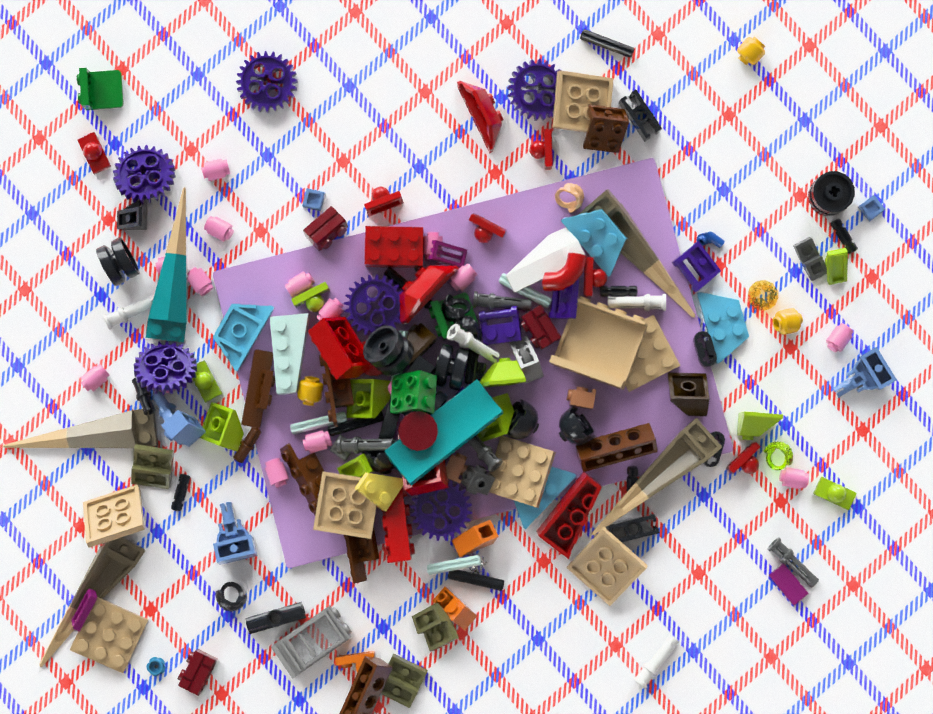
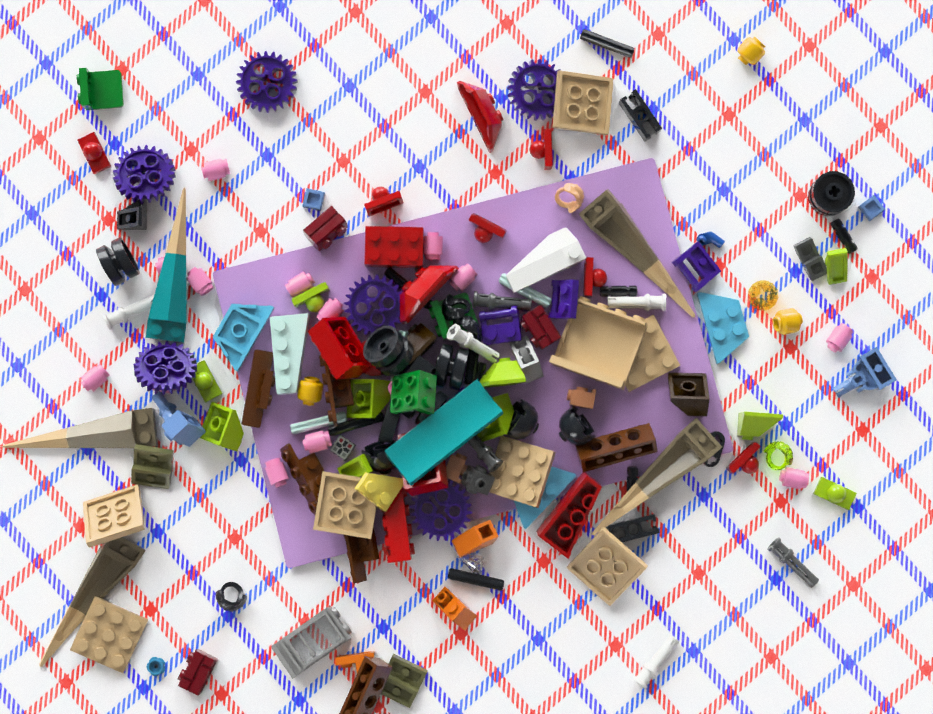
(84, 609): magenta tile -> none
(144, 397): black pin -> none
(180, 492): black axle -> none
(219, 228): bright pink brick -> none
(233, 542): medium blue brick -> none
(247, 444): reddish brown axle -> none
(287, 613): black piece -> none
(358, 444): dark grey pin -> none
(418, 431): dark red tile -> none
(435, 251): magenta tile -> none
(435, 626): olive slope -> none
(455, 564): light aqua axle -> none
(567, 275): red cylinder -> none
(598, 237): medium azure wing -> none
(605, 128): reddish brown bracket -> none
(709, 348): black beam -> none
(788, 584): magenta tile -> none

